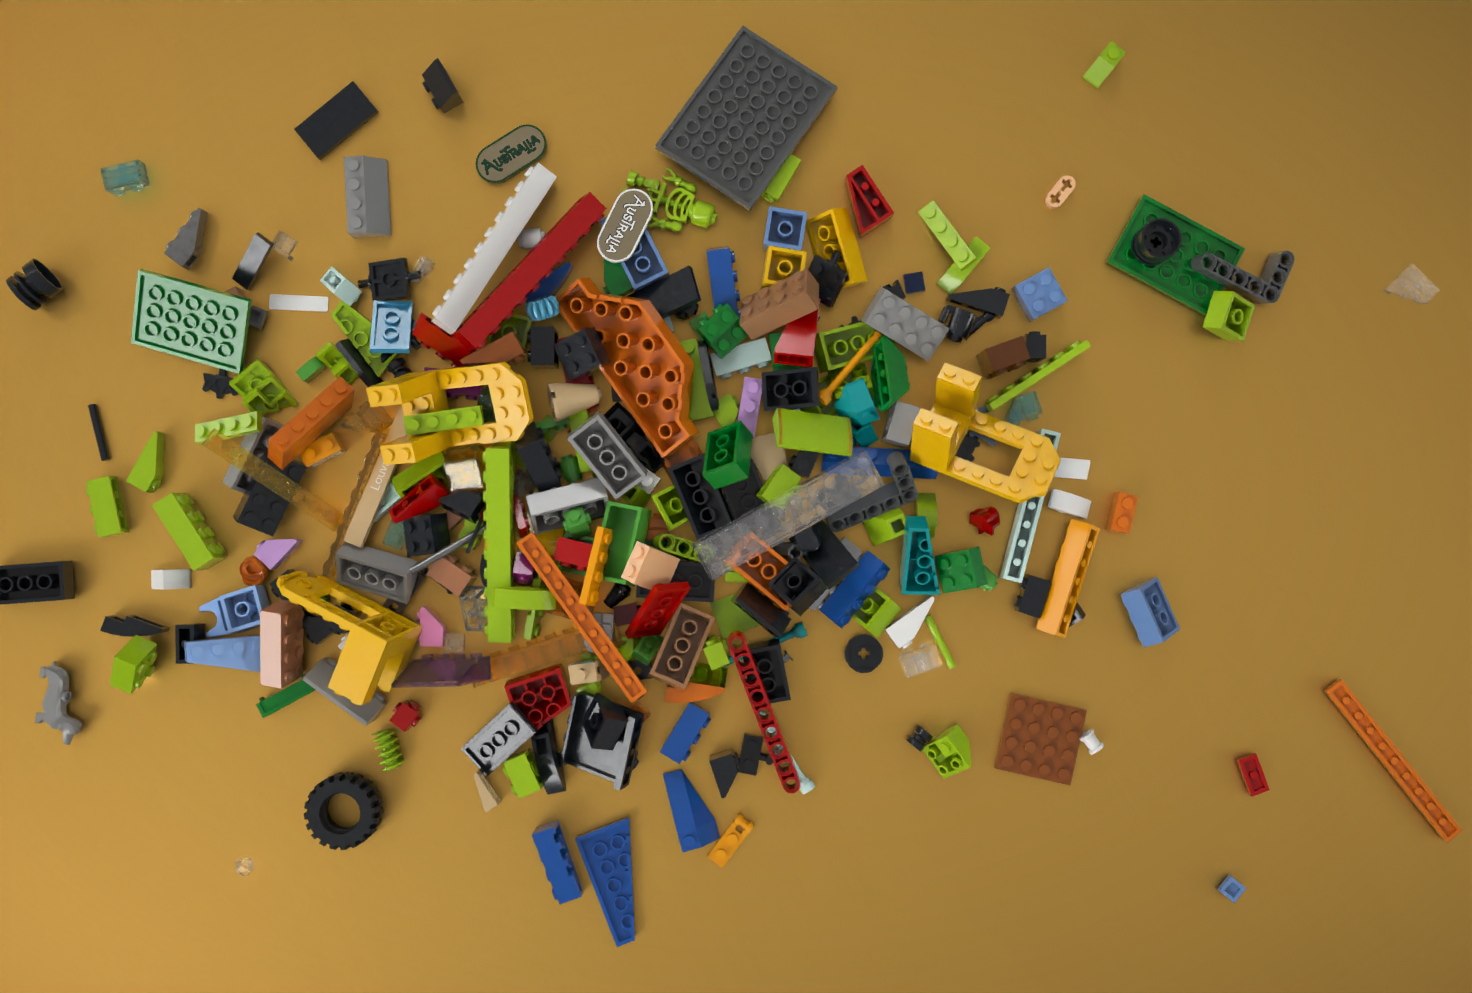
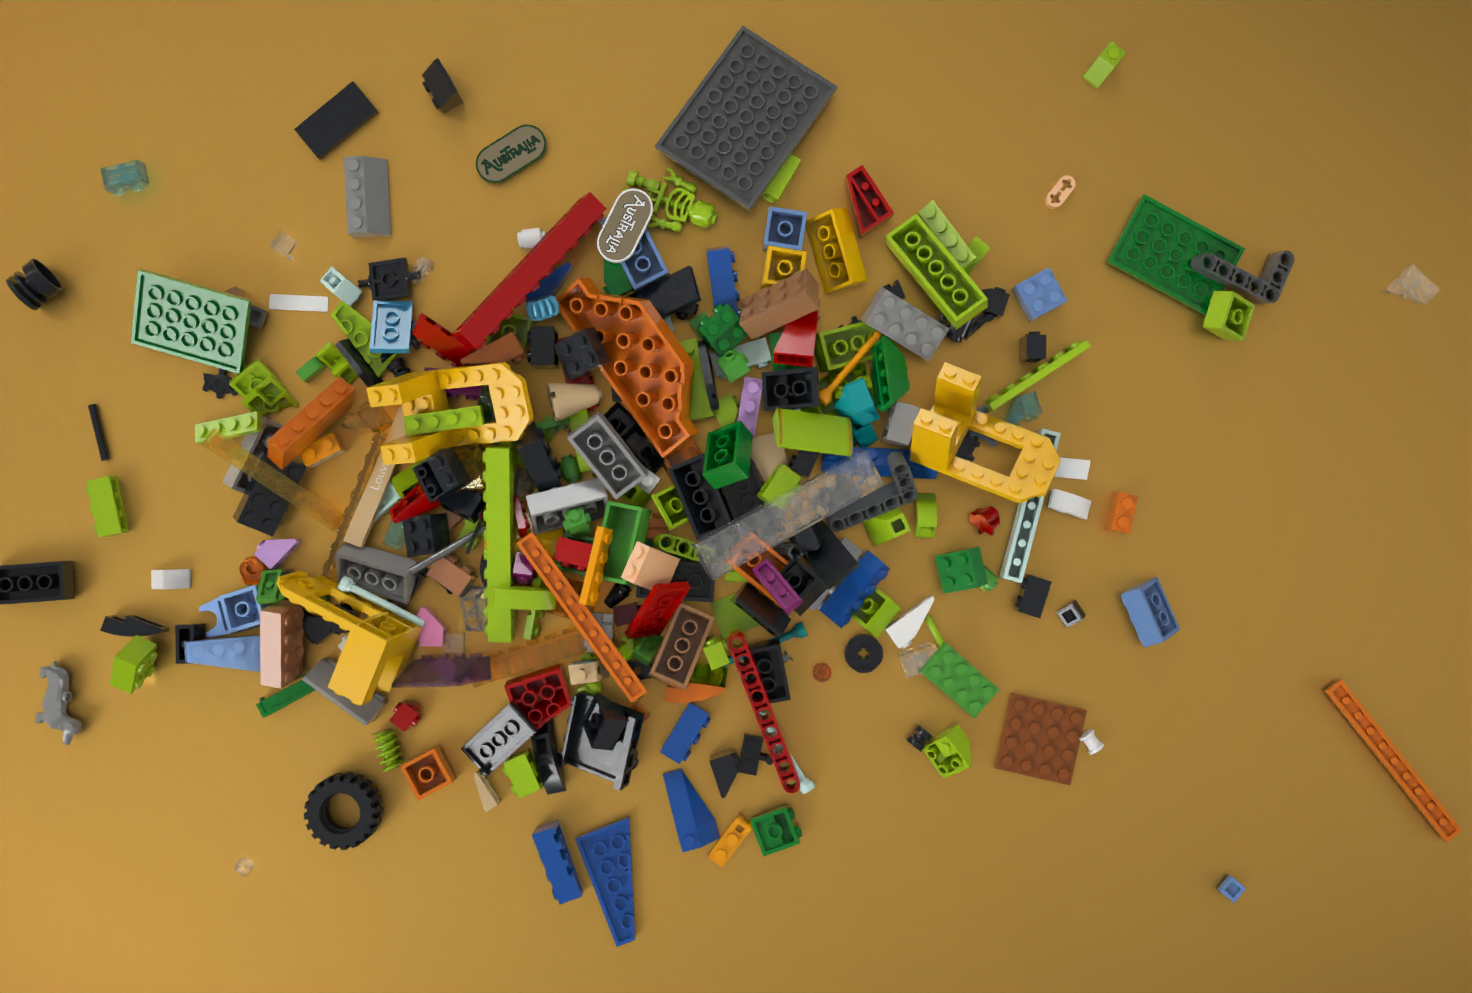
(149, 466): lime slope -> none
(188, 243): flat silver slope -> none
(189, 531): lime brick -> none
(252, 261): tile -> none
(268, 590): none -> bright green slope
(347, 585): none -> light aqua piece
(428, 772): none -> orange brick
(441, 474): none -> black slope
(493, 249): white brick -> none
(733, 364): none -> bright green brick
(776, 830): none -> green plate
(777, 586): none -> magenta tile
(822, 672): none -> clear orange tile
(829, 277): black plate -> none
(914, 282): clear blue tile -> none
(917, 560): teal wedge -> none
(936, 271): none -> lime brick
(959, 680): none -> bright green plate
(1003, 357): reddish brown brick -> none
(1068, 578): light orange brick -> none
(1164, 237): black wheel -> none
(1252, 774): red plate -> none

